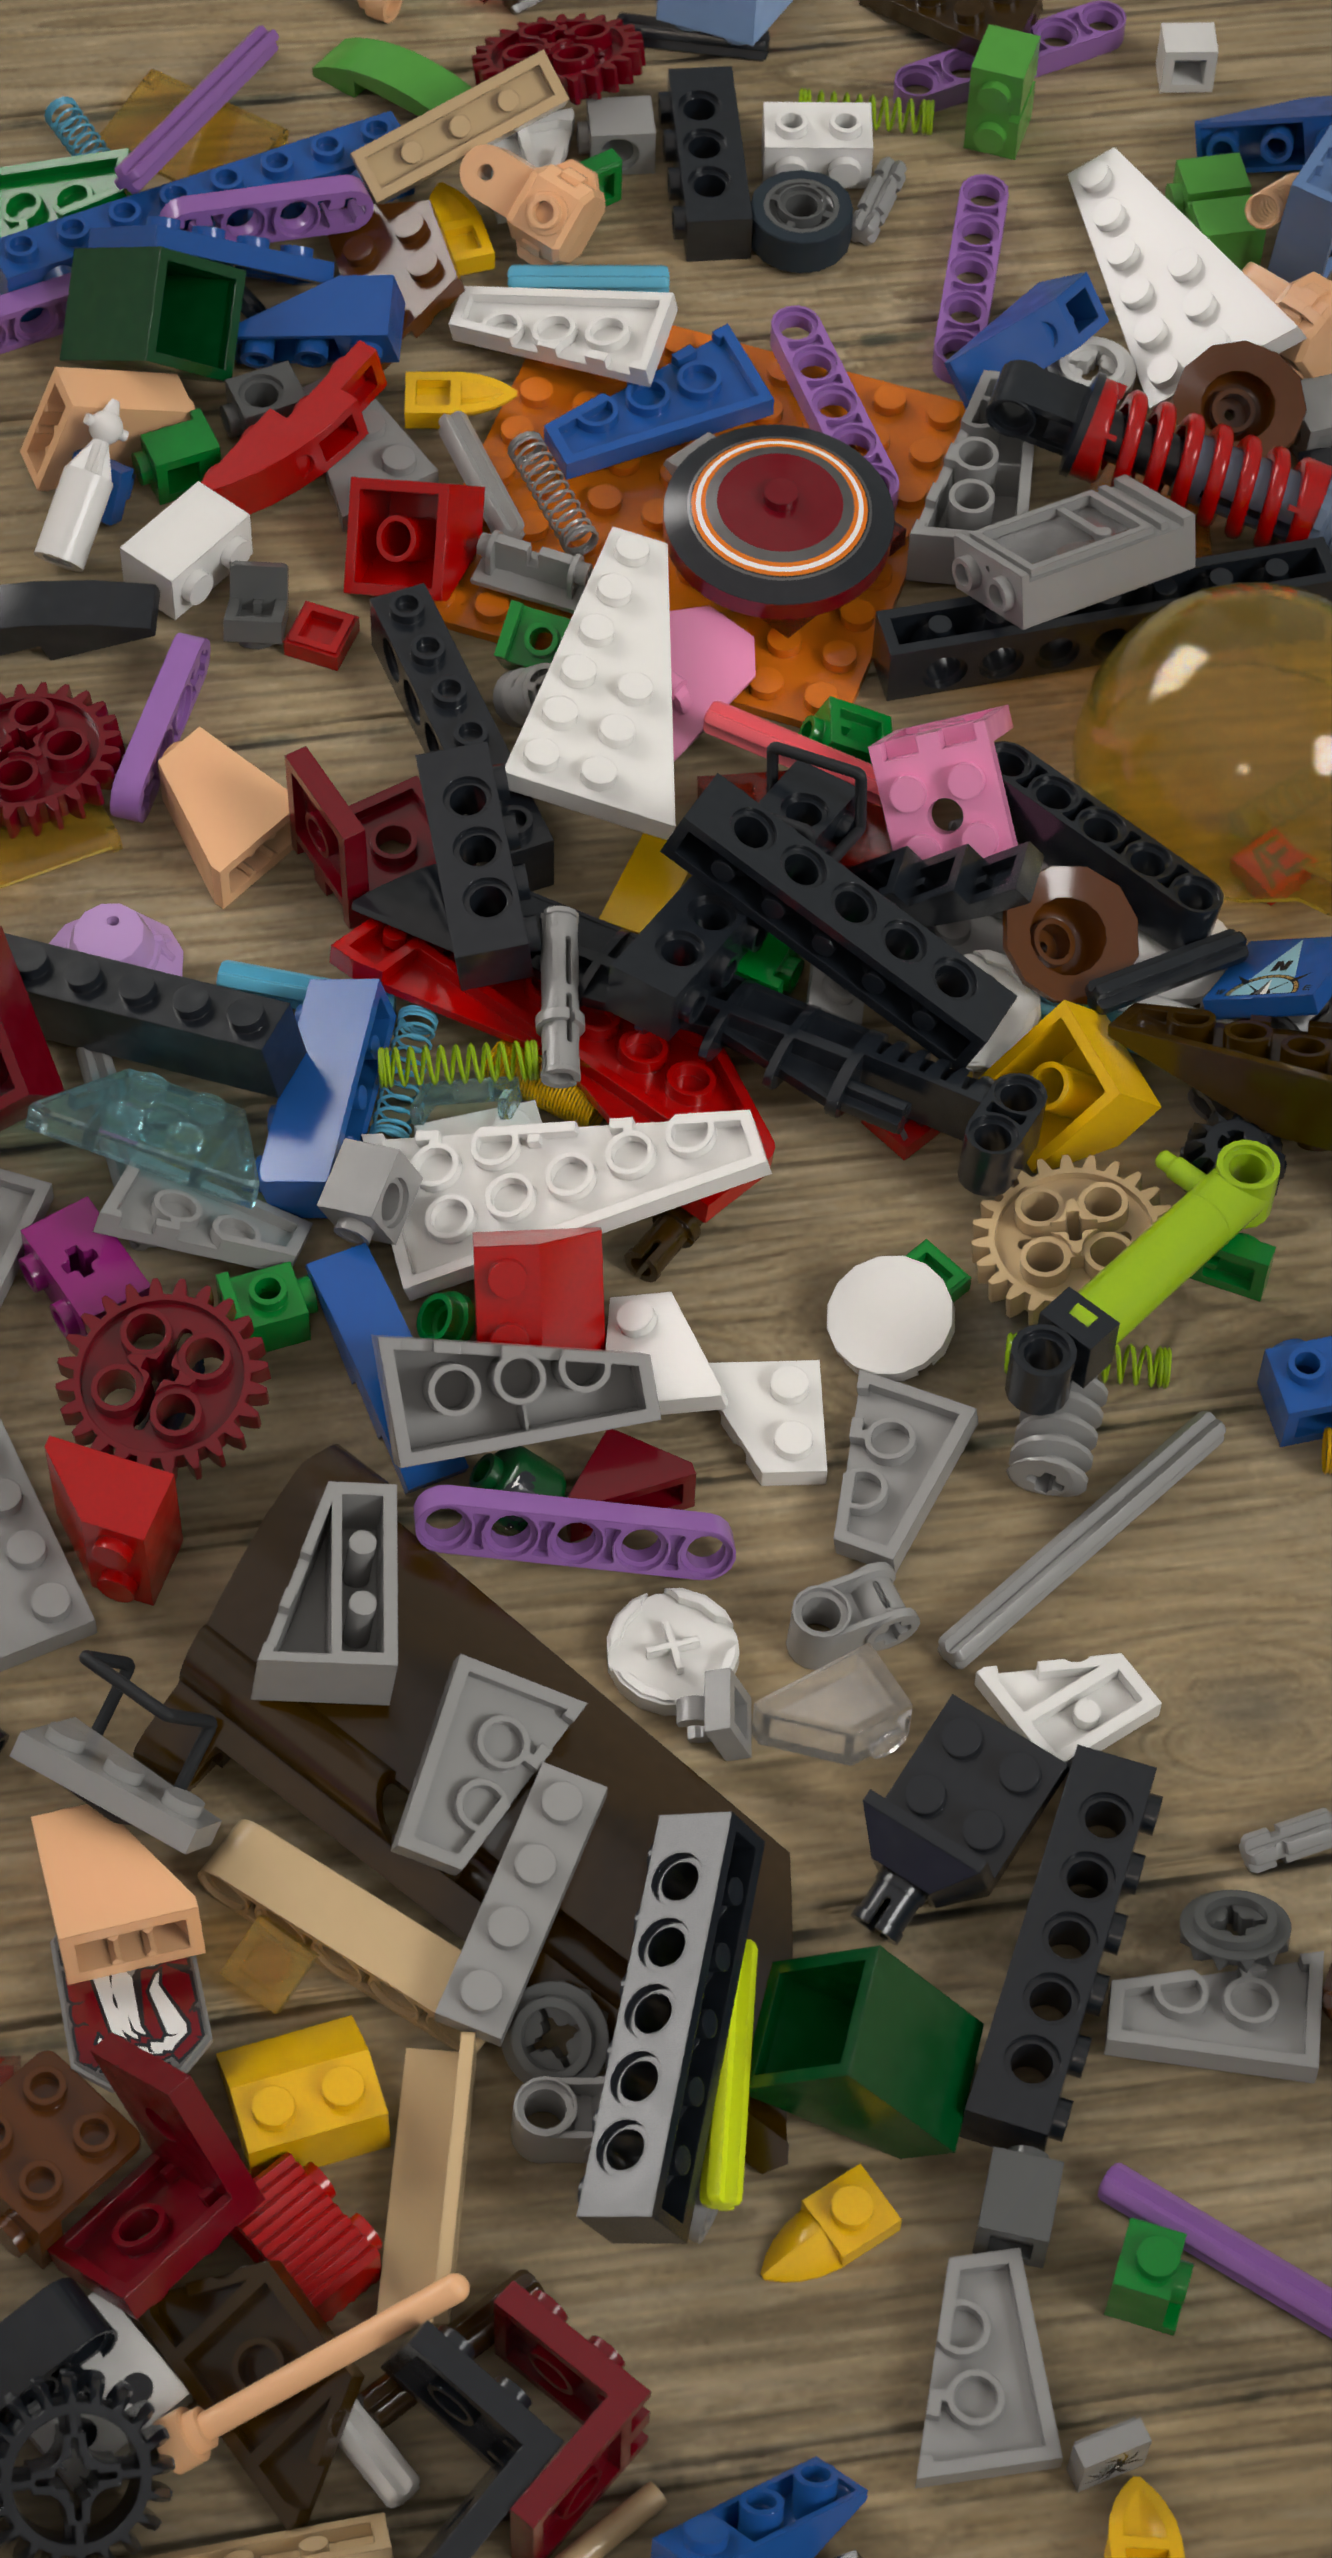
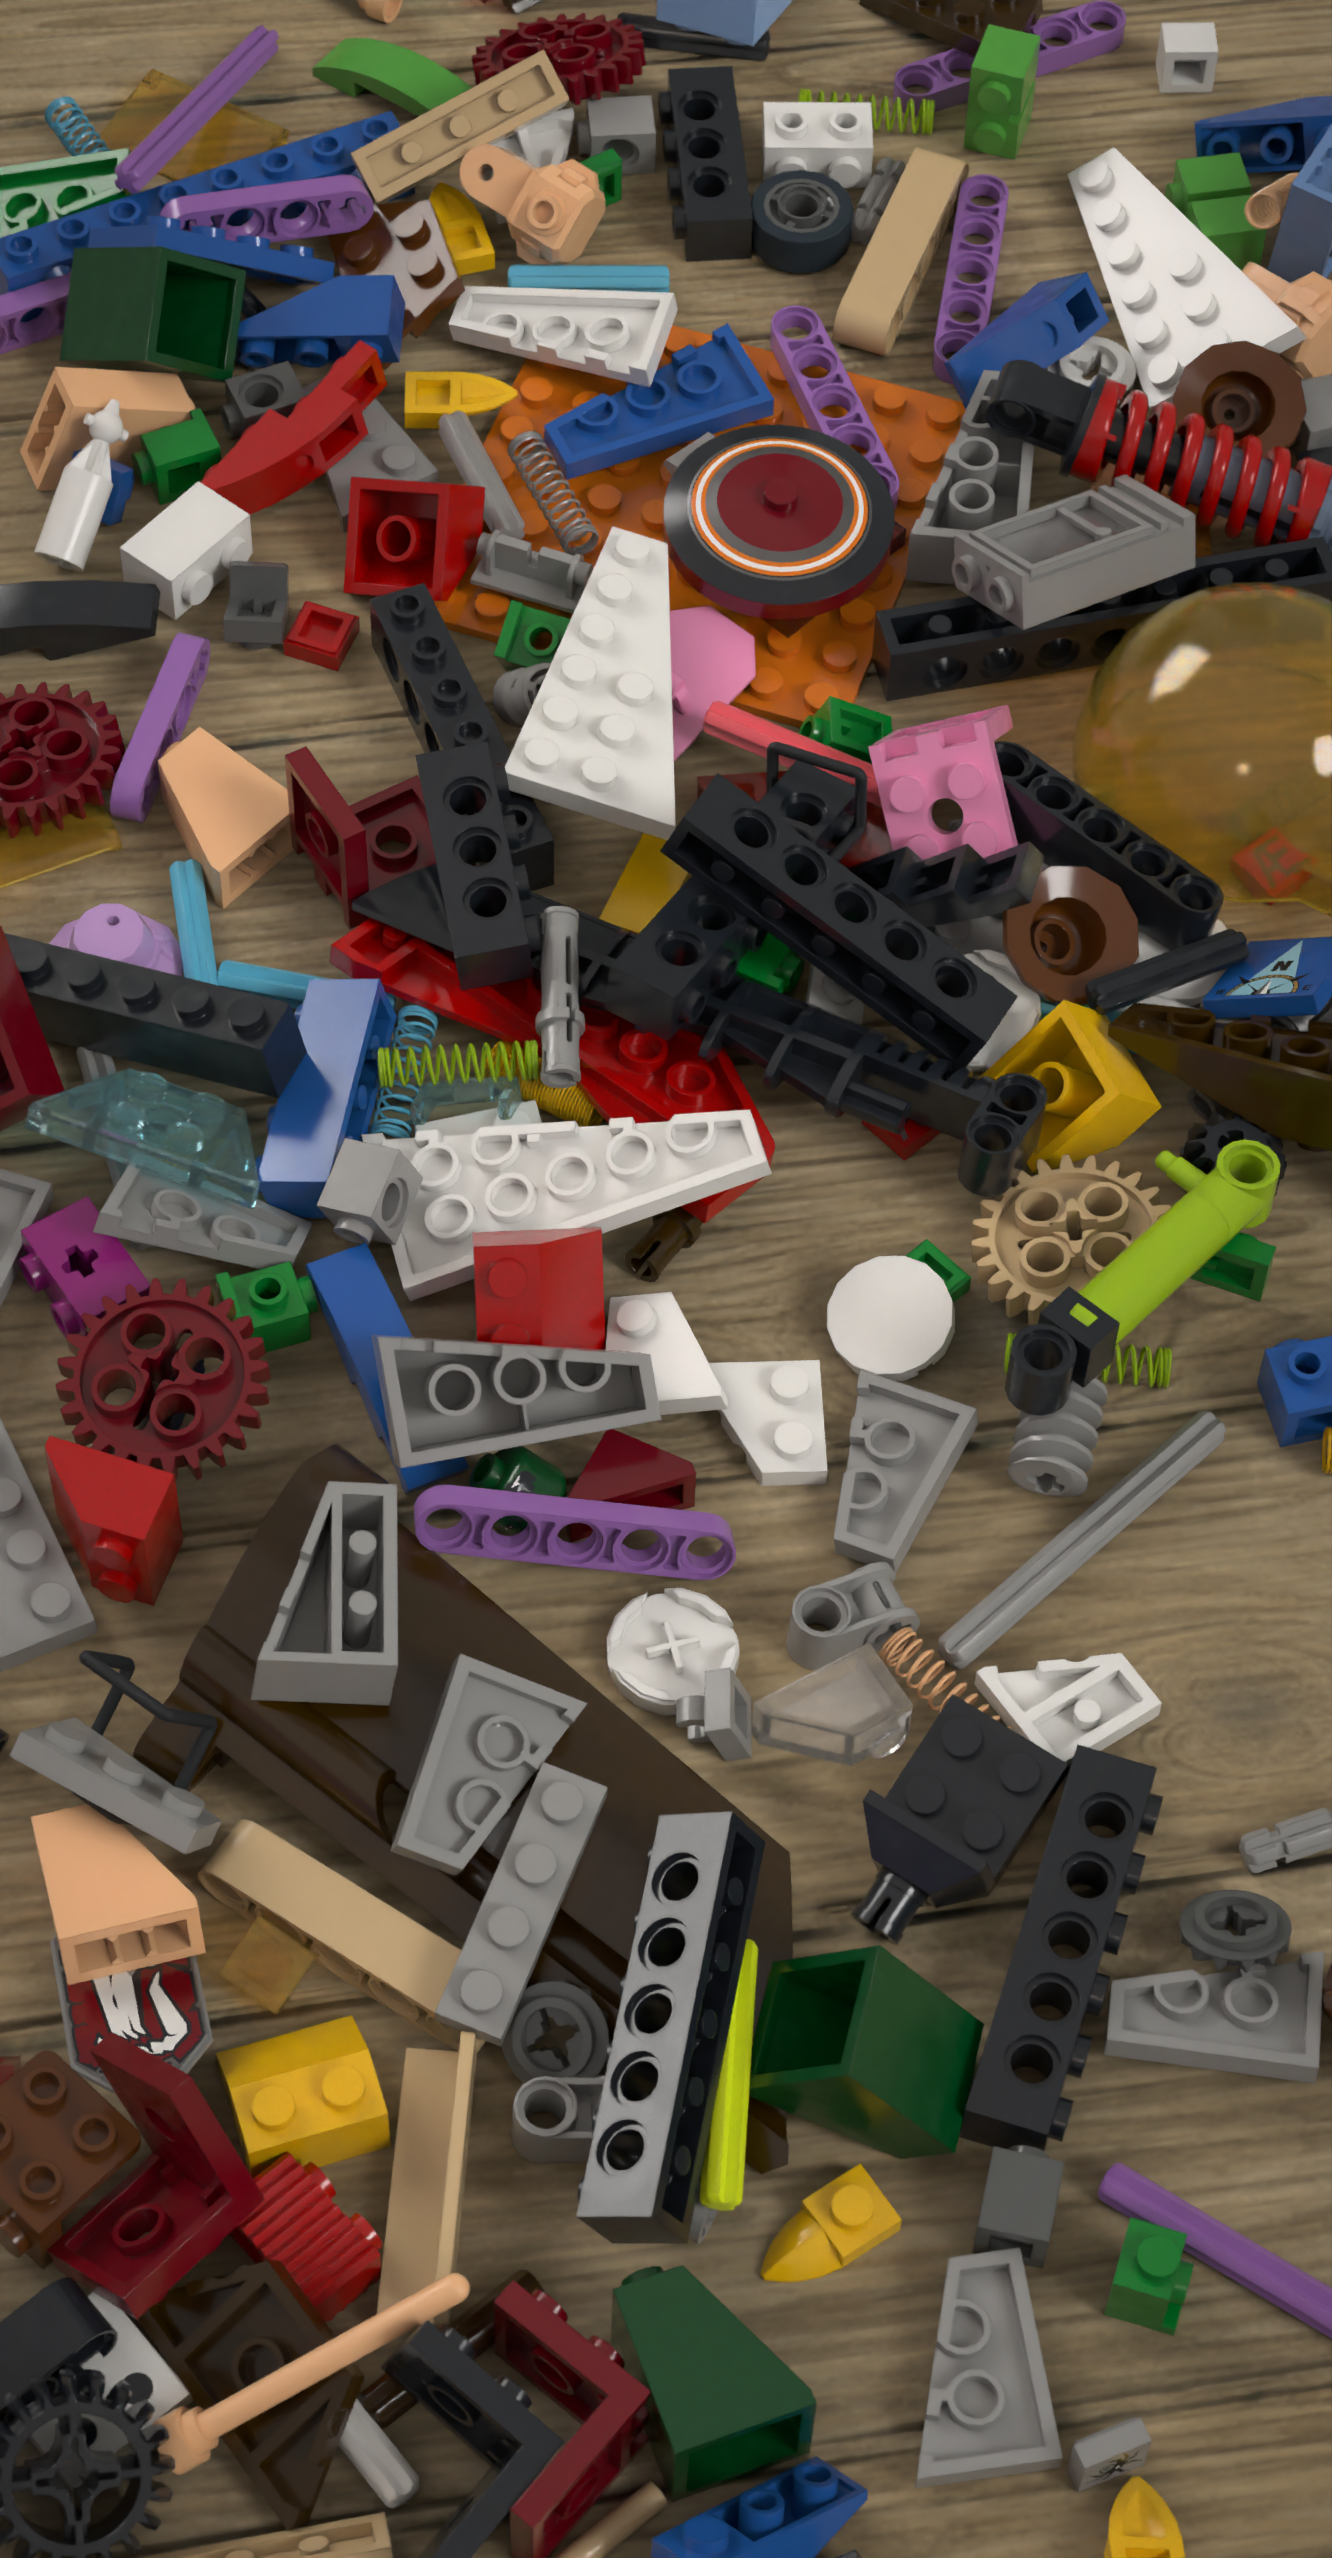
(193, 921): none -> medium azure axle
(446, 1317): green plate -> none
(716, 2389): none -> dark green slope
(898, 1648): none -> light nougat piece
(900, 252): none -> tan beam

